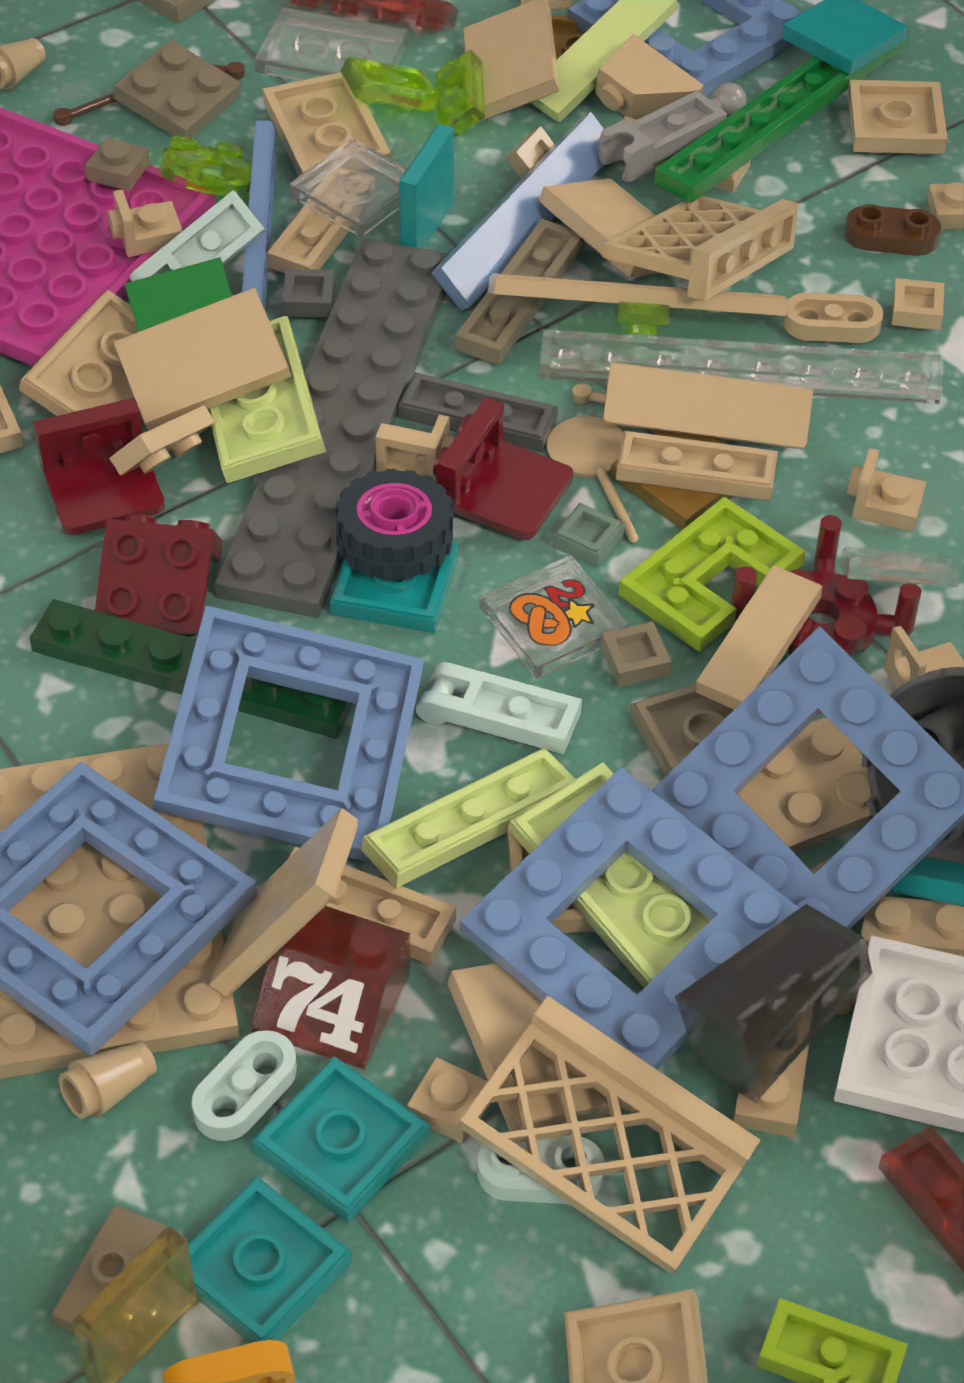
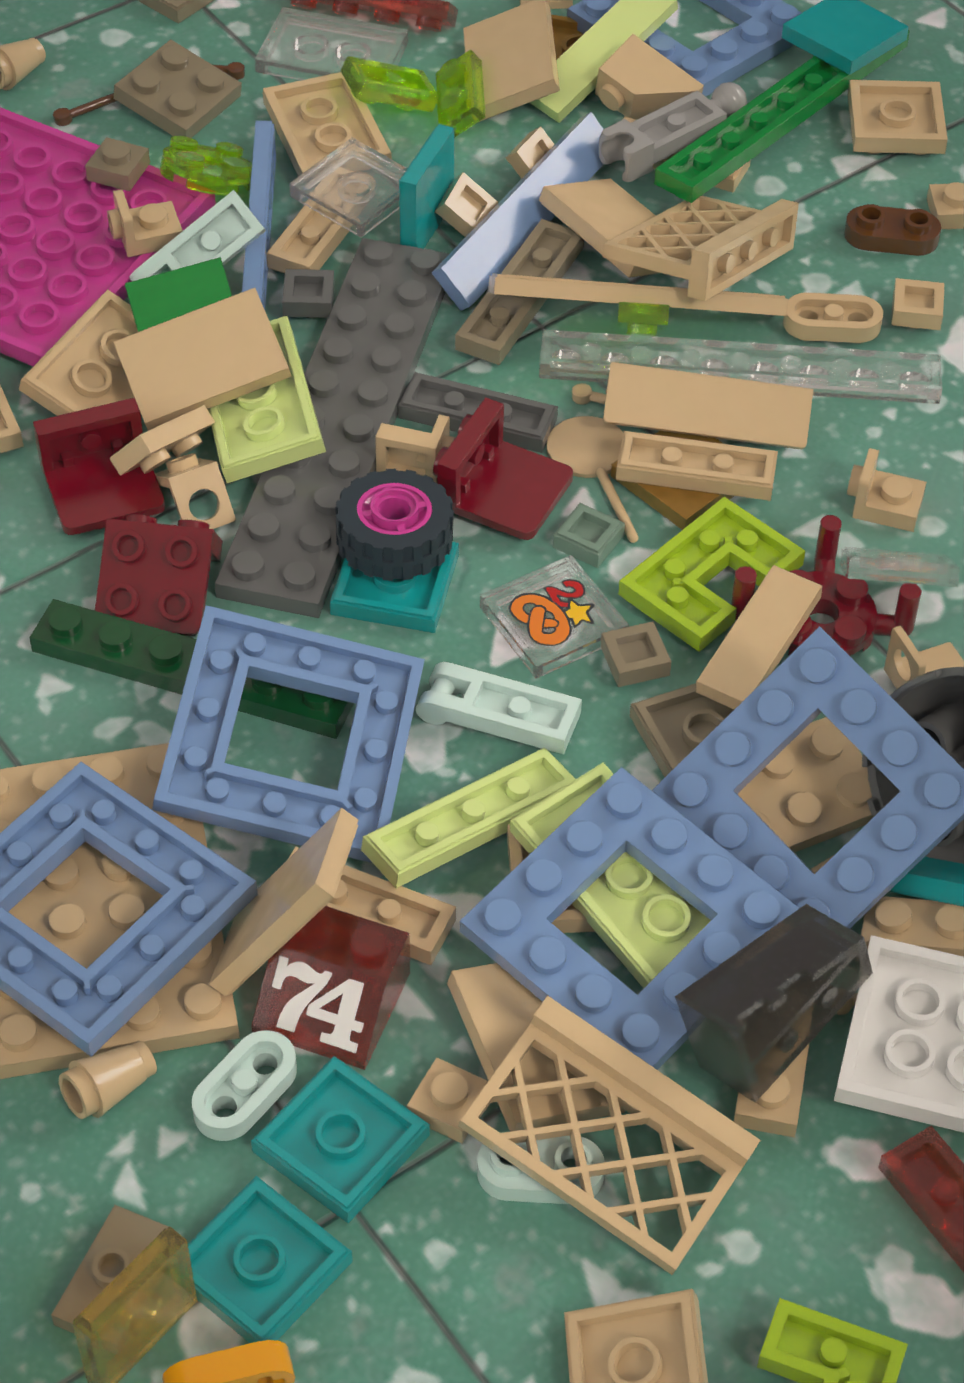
(190, 474): none -> tan bracket
(465, 204): none -> tan plate

